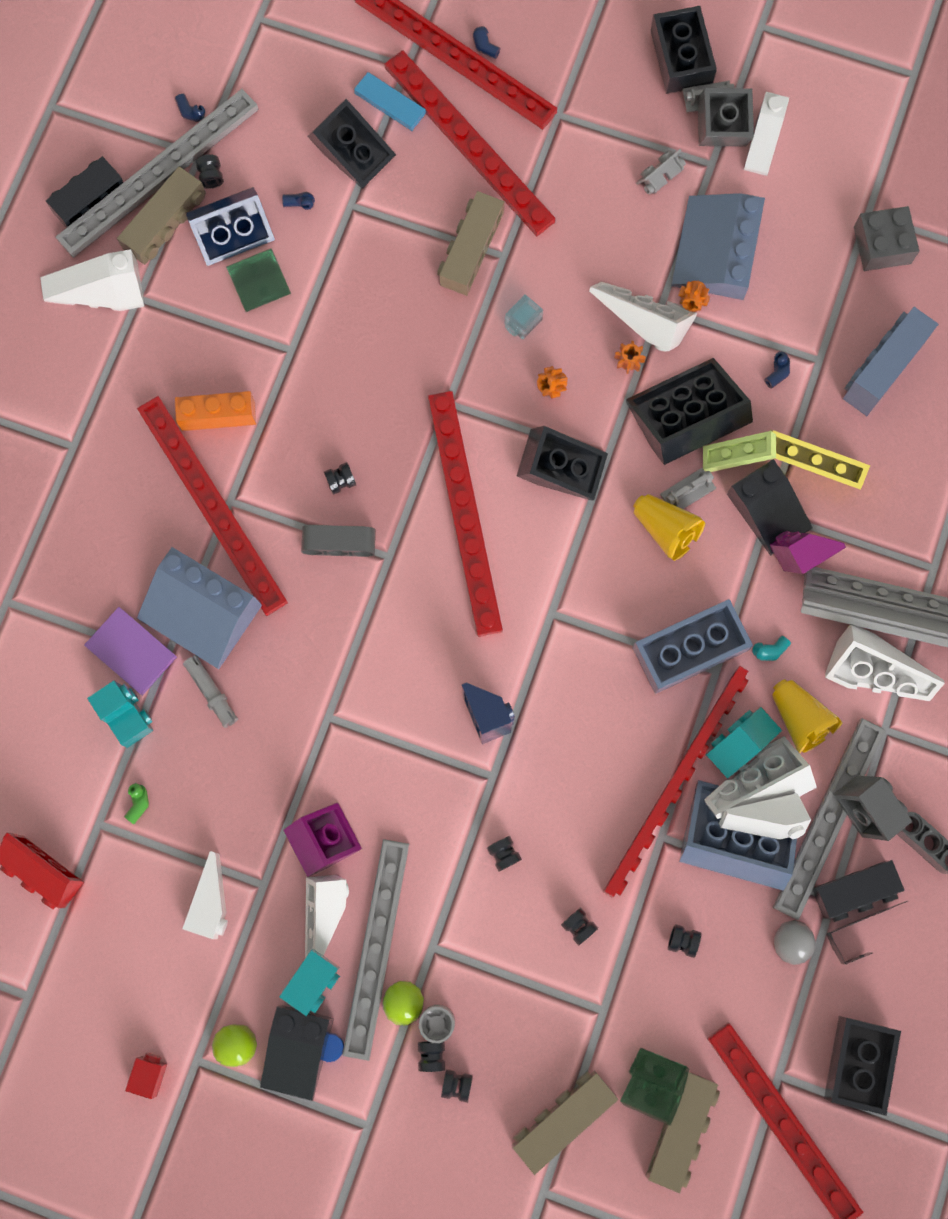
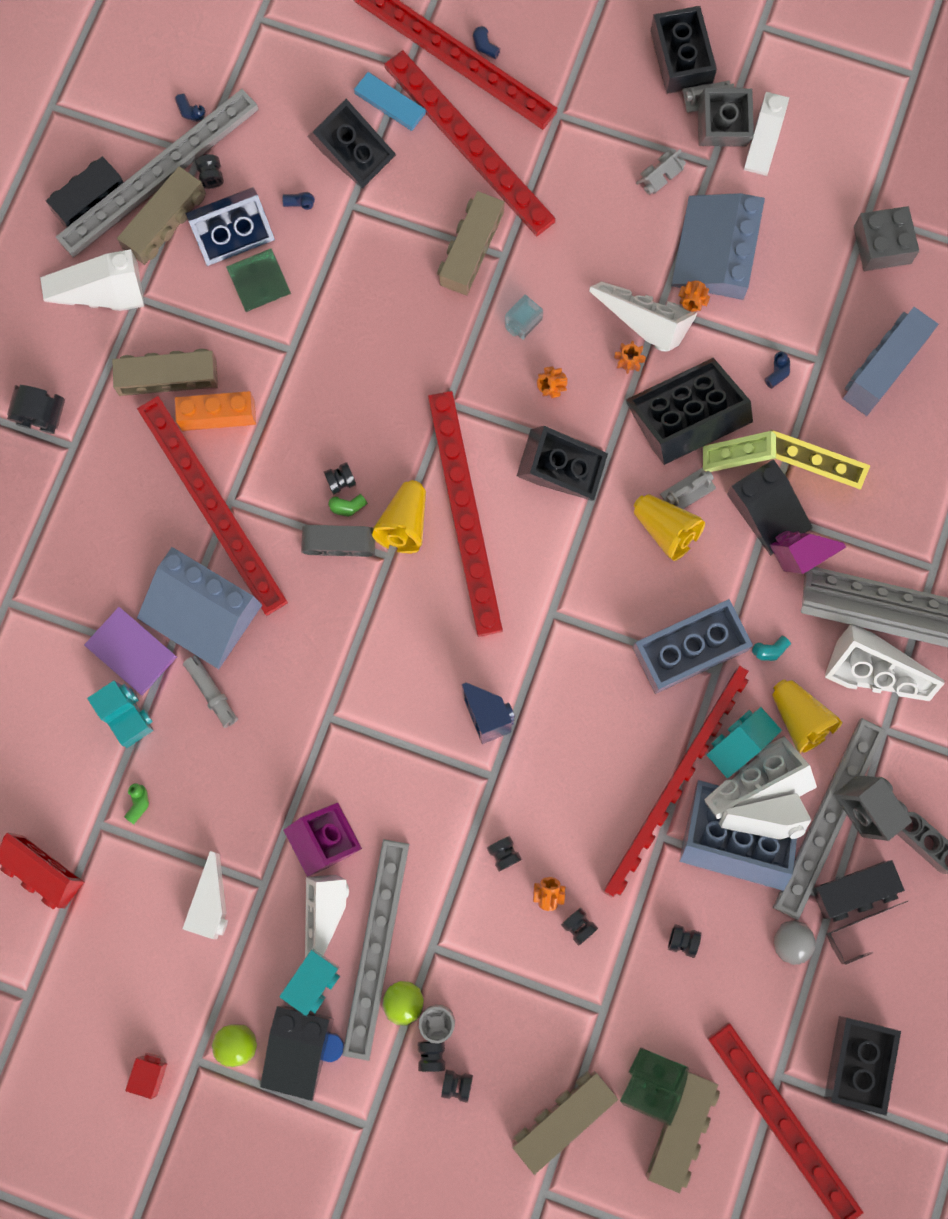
(36, 408): none -> black brick
(165, 372): none -> dark tan brick
(346, 508): none -> bright green arm
(403, 519): none -> yellow cone
(549, 893): none -> orange gear

